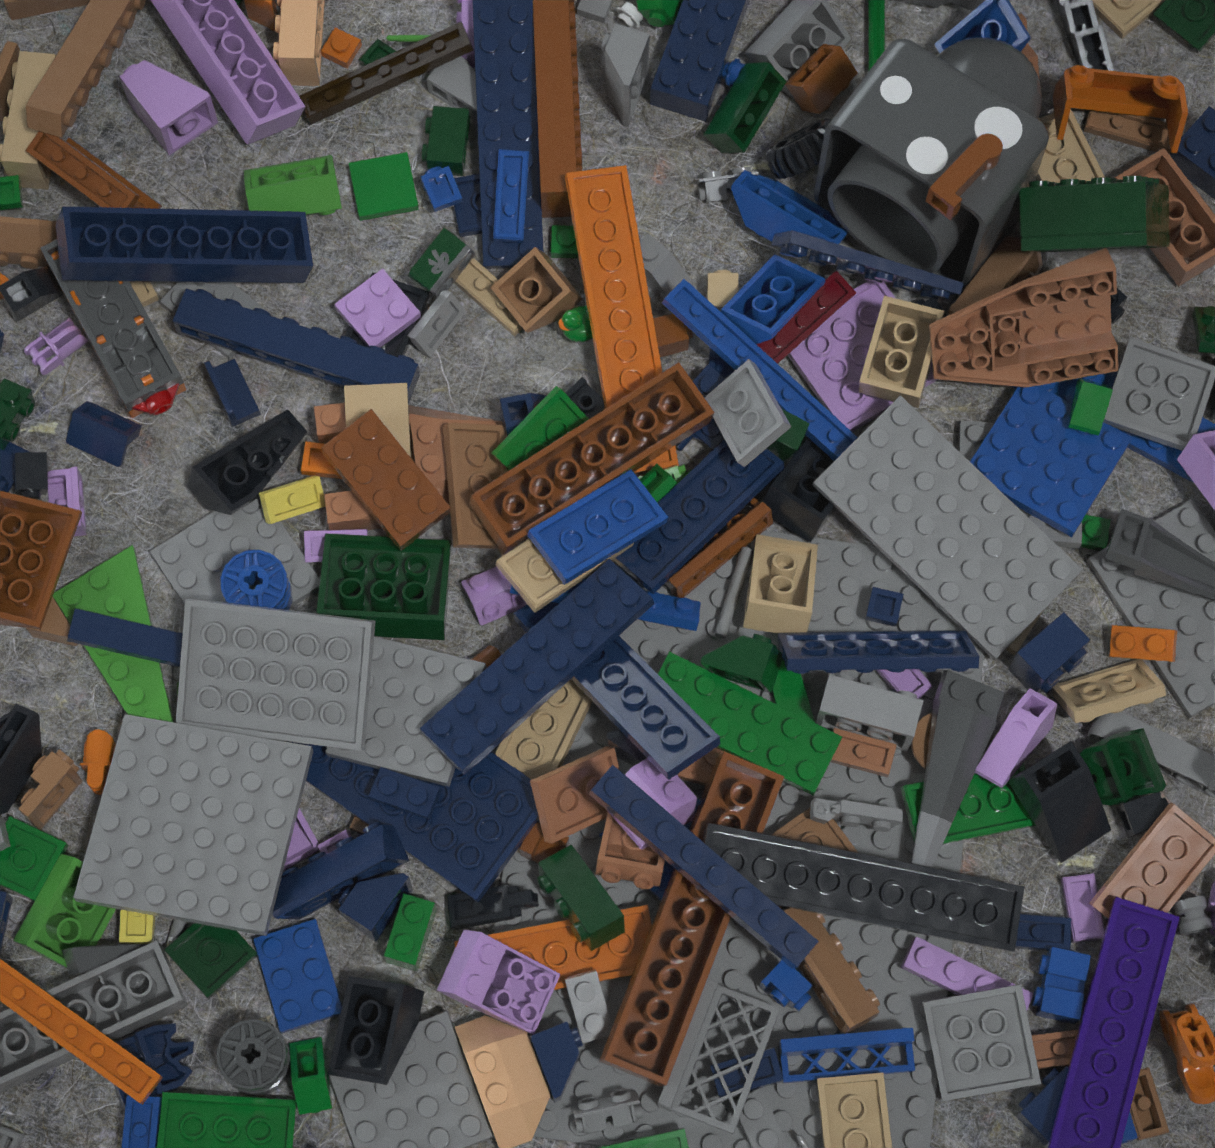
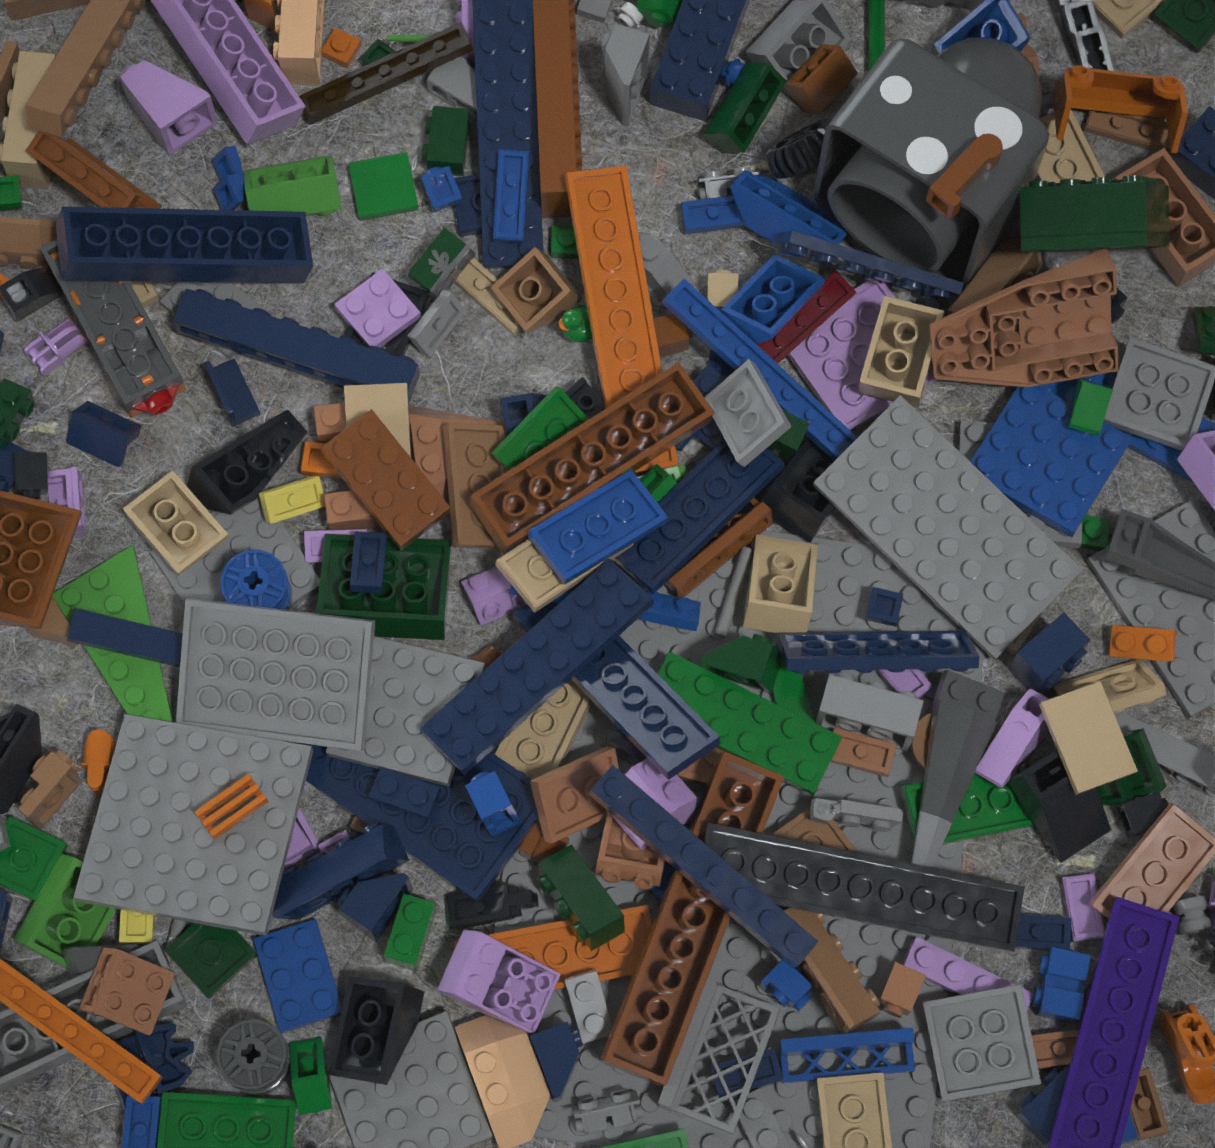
(127, 990): none -> nougat bracket
(175, 523): none -> tan slope
(224, 797): none -> orange tile
(230, 172): none -> blue slope
(368, 562): none -> dark blue plate
(492, 802): none -> blue brick
(711, 215): none -> blue plate
(901, 990): none -> nougat brick
(1088, 737): none -> tan tile

